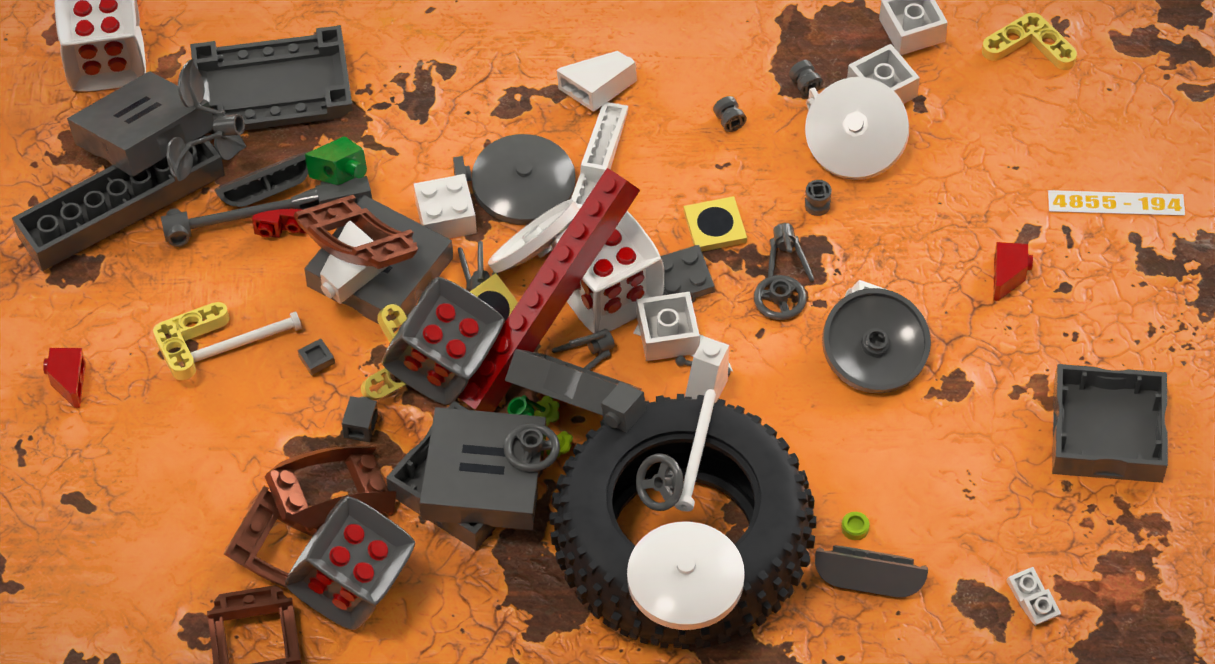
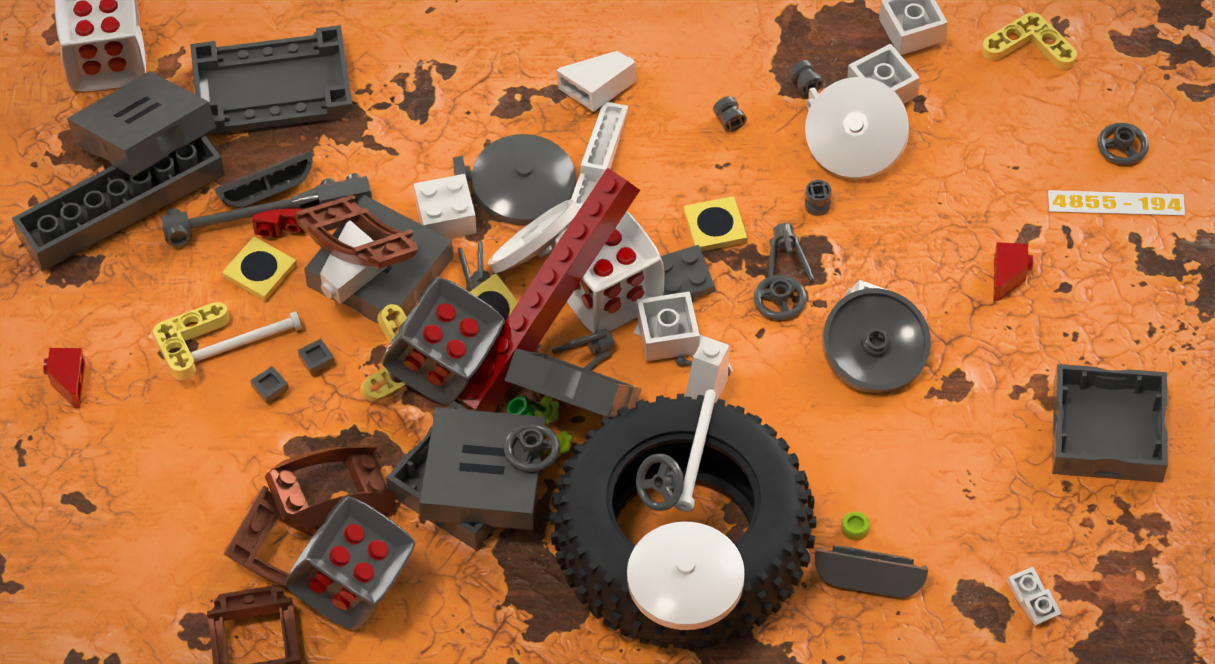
(226, 127): dark grey plant -> none
(259, 268): none -> light yellow tile
(269, 384): none -> dark grey plate
(337, 162): green torso -> none
(360, 419): dark grey brick -> none
(623, 407): dark grey brick -> none
(1123, 141): none -> dark grey piece

